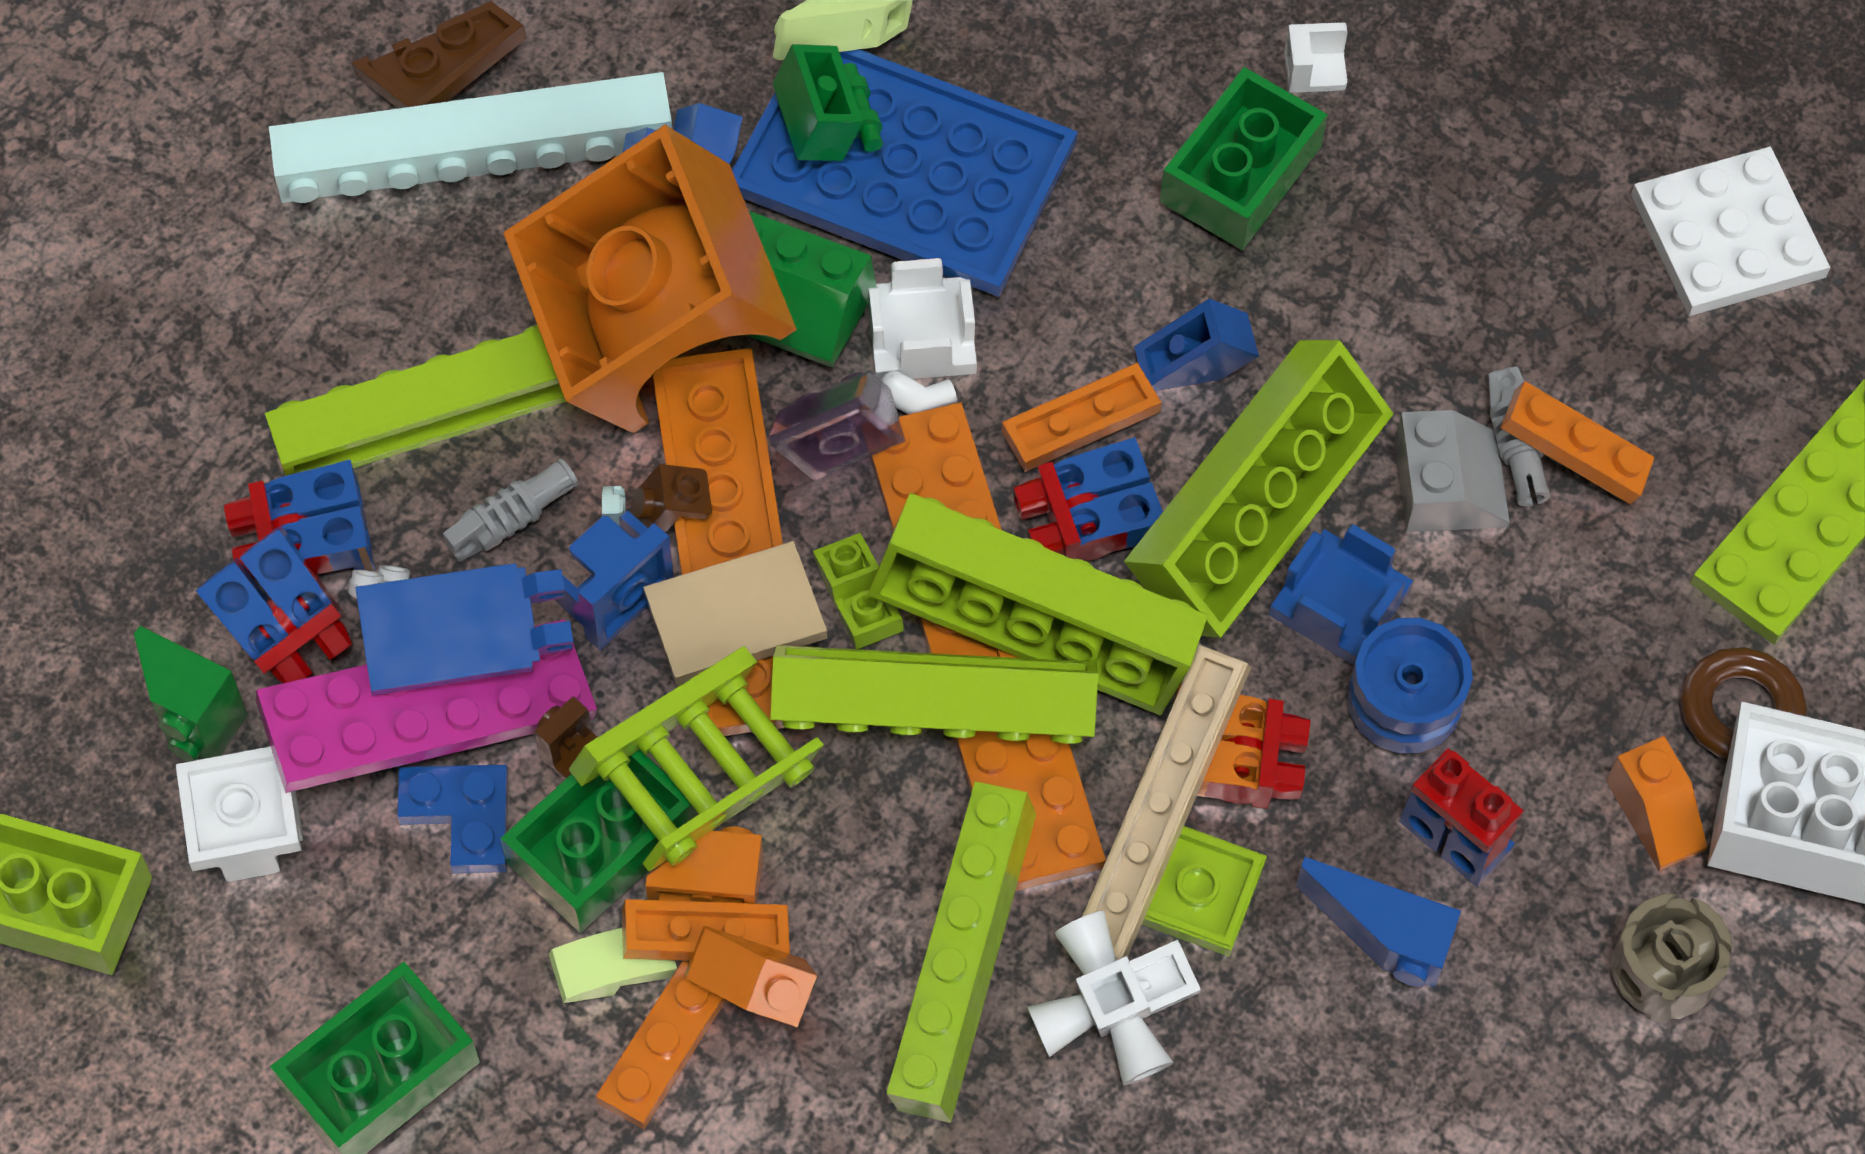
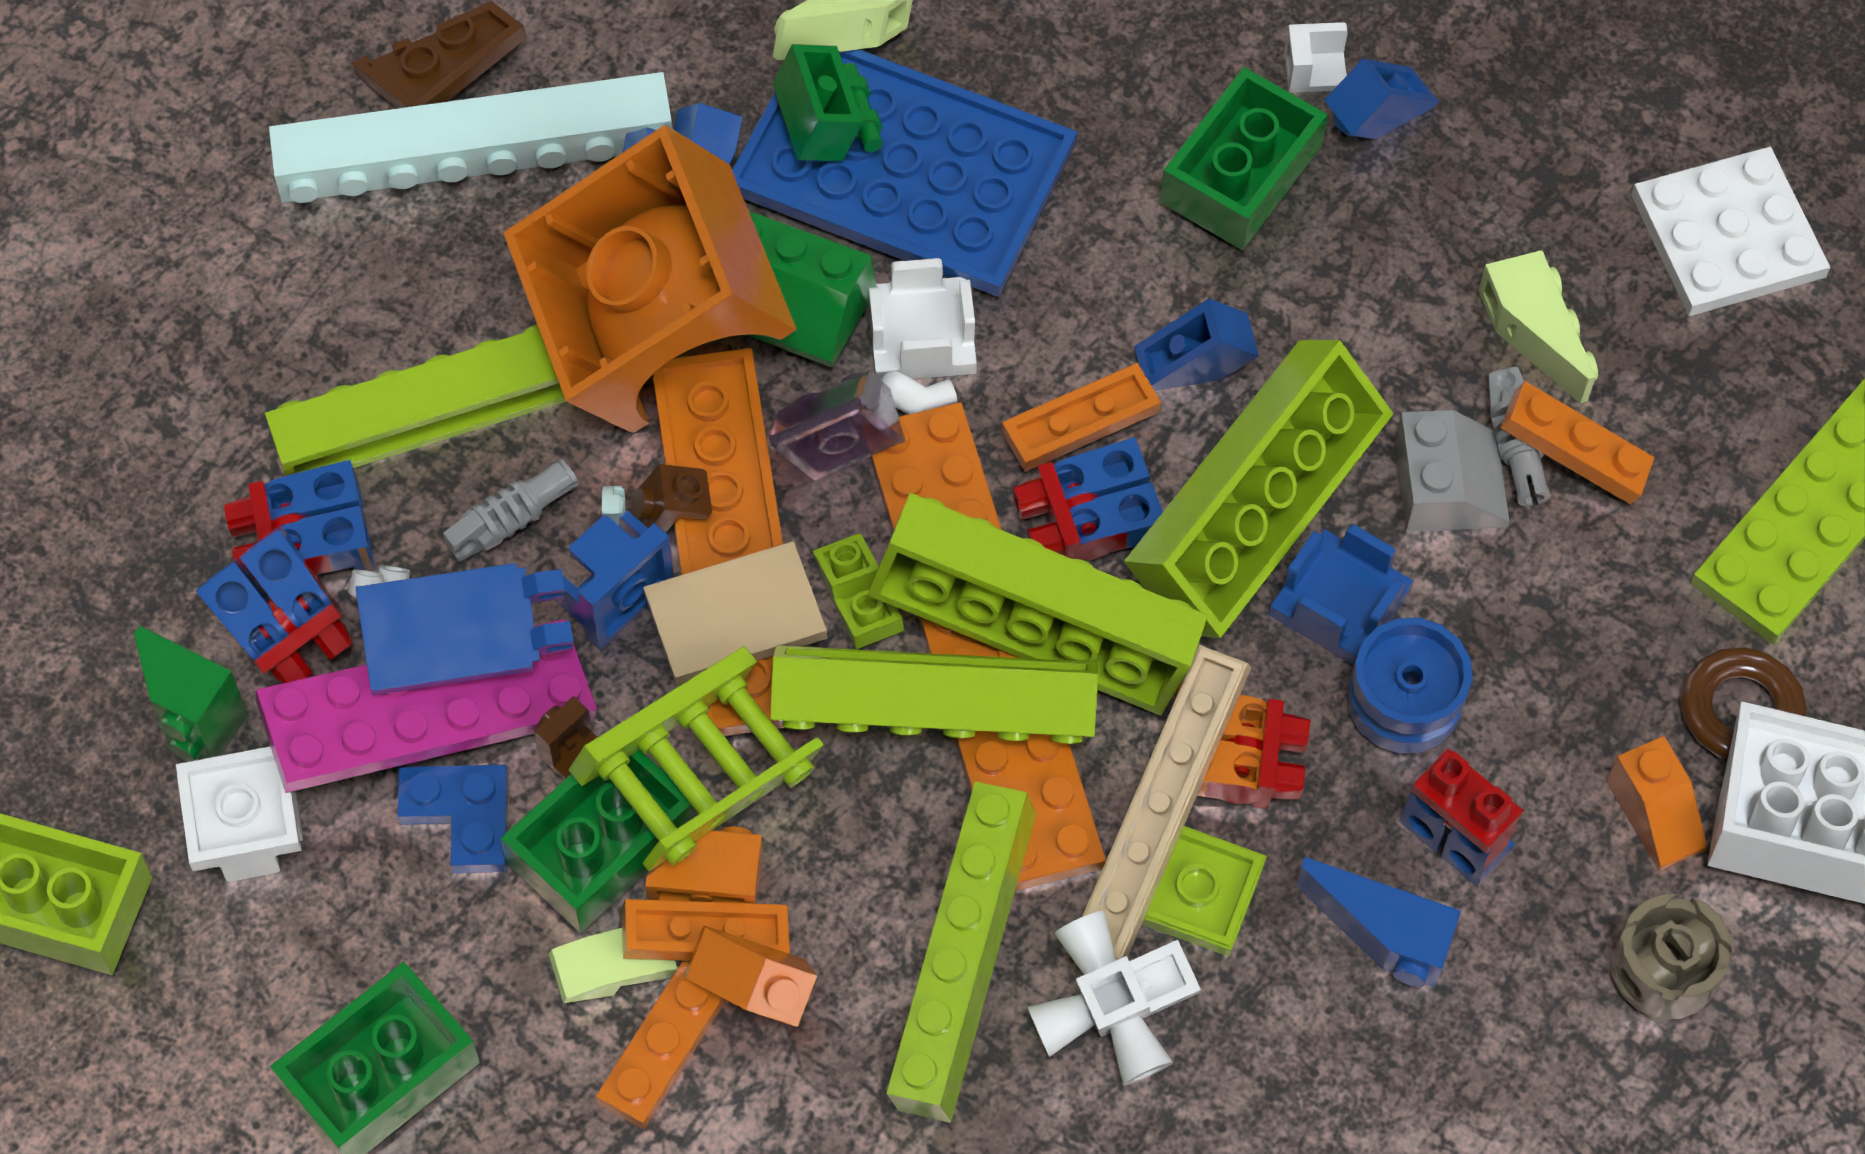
(1378, 99): none -> blue slope
(1532, 317): none -> yellowish green slope

